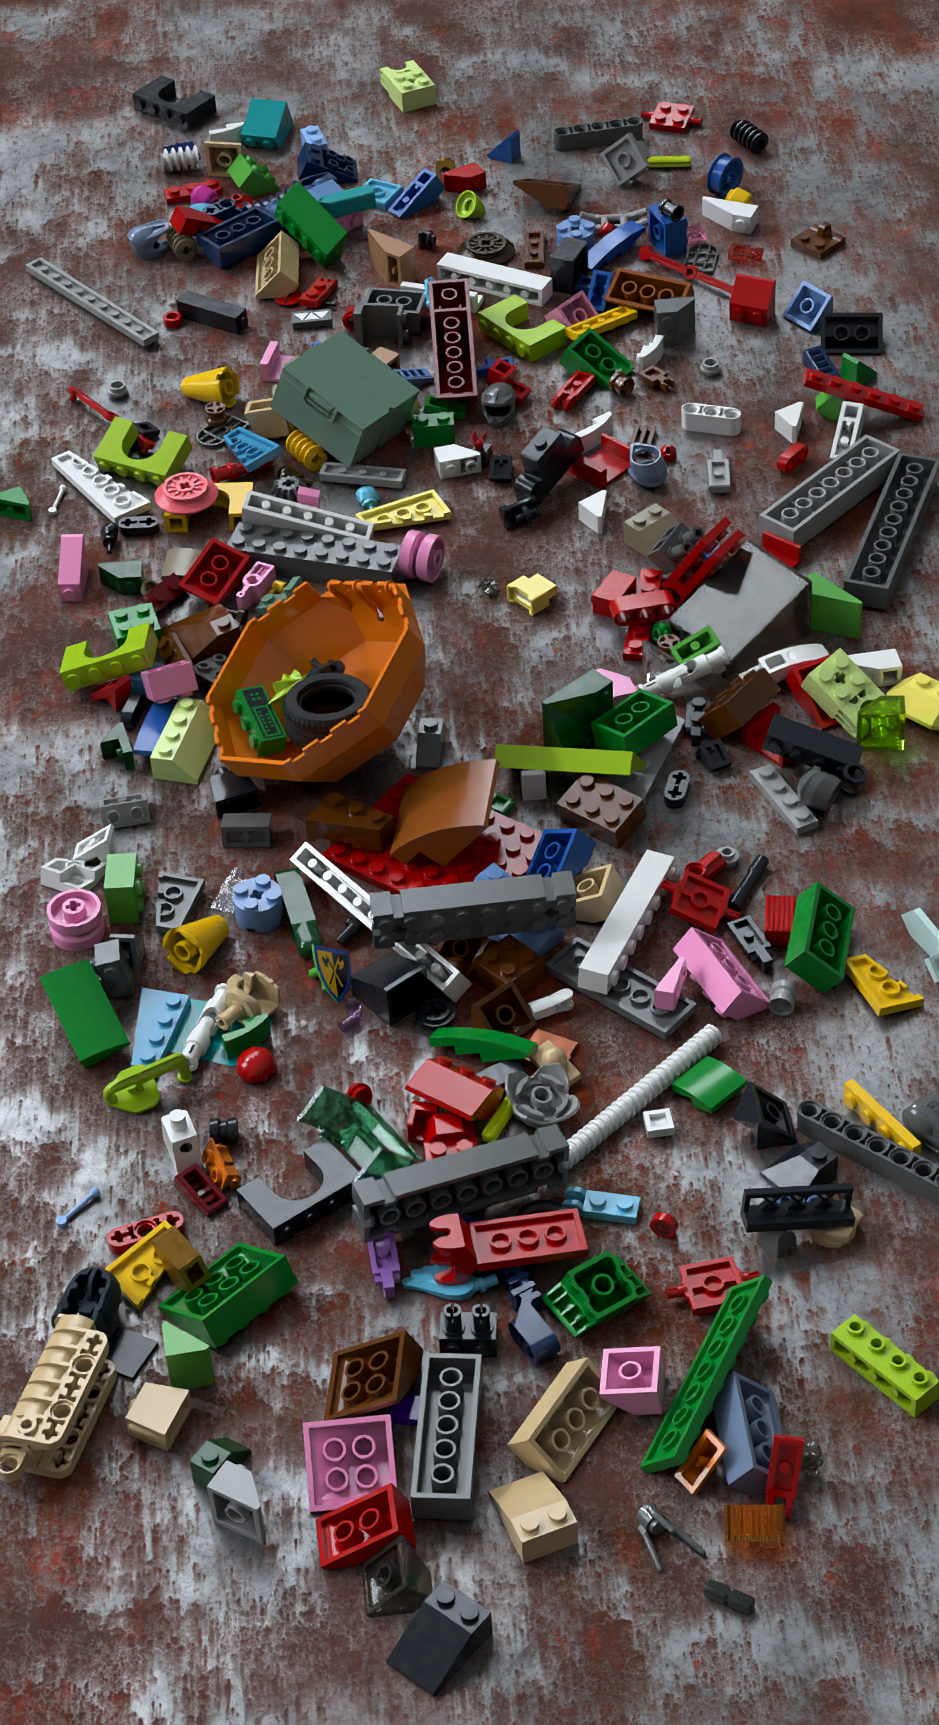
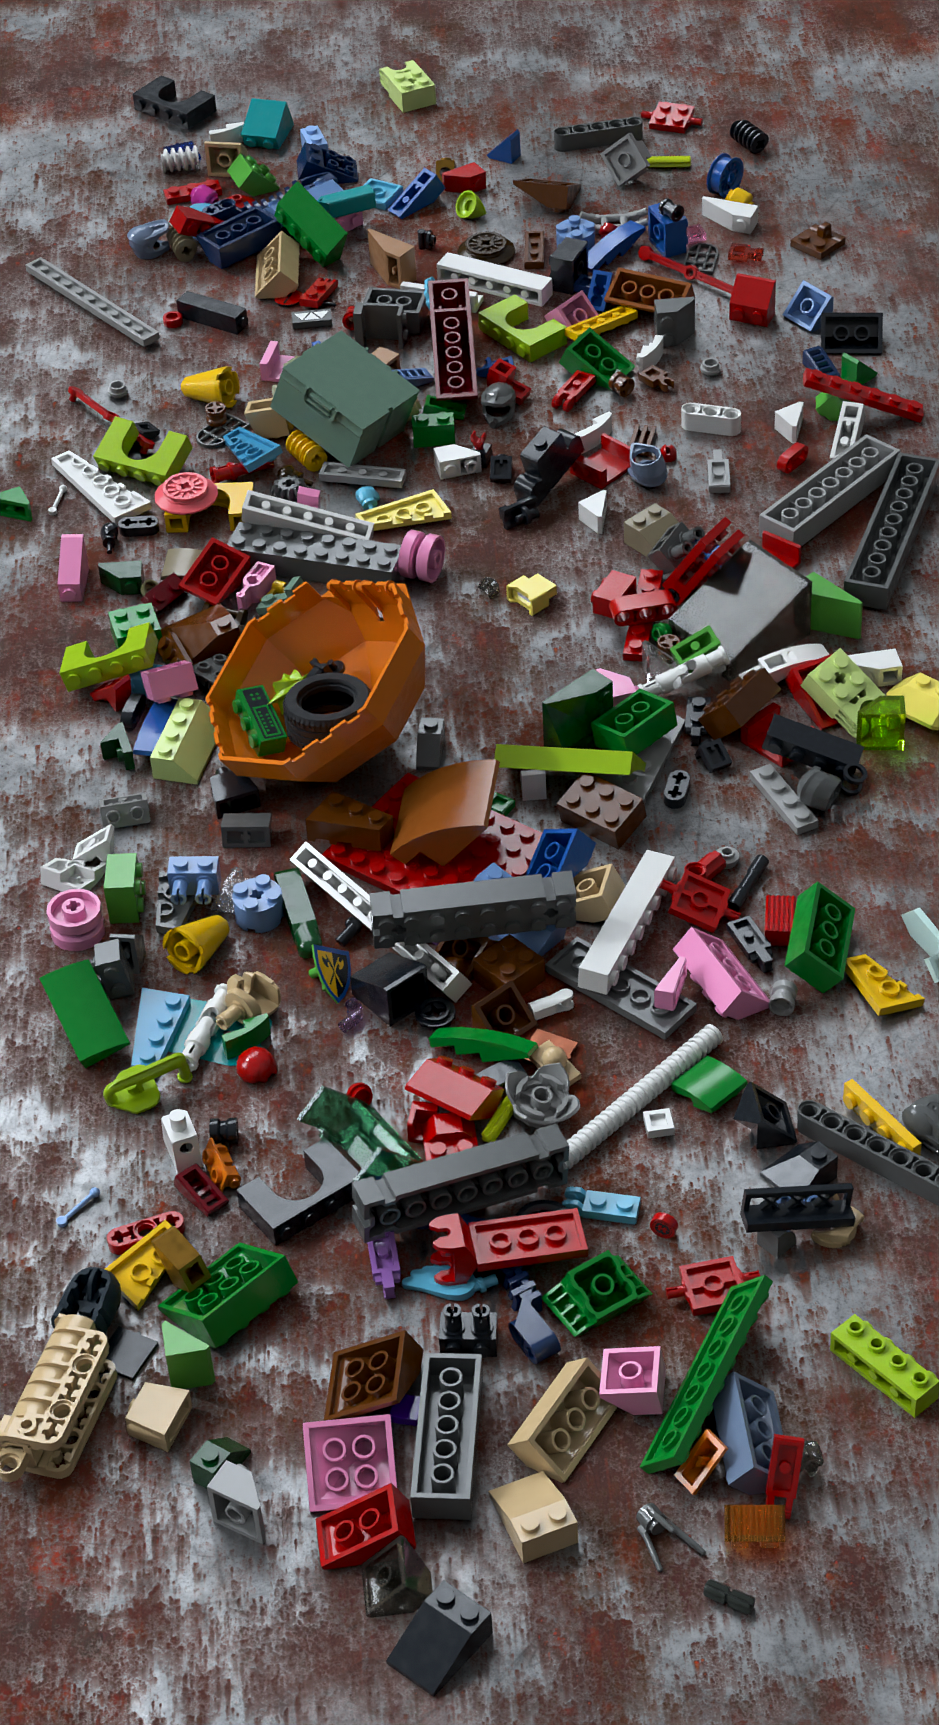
(193, 877): none -> medium blue brick

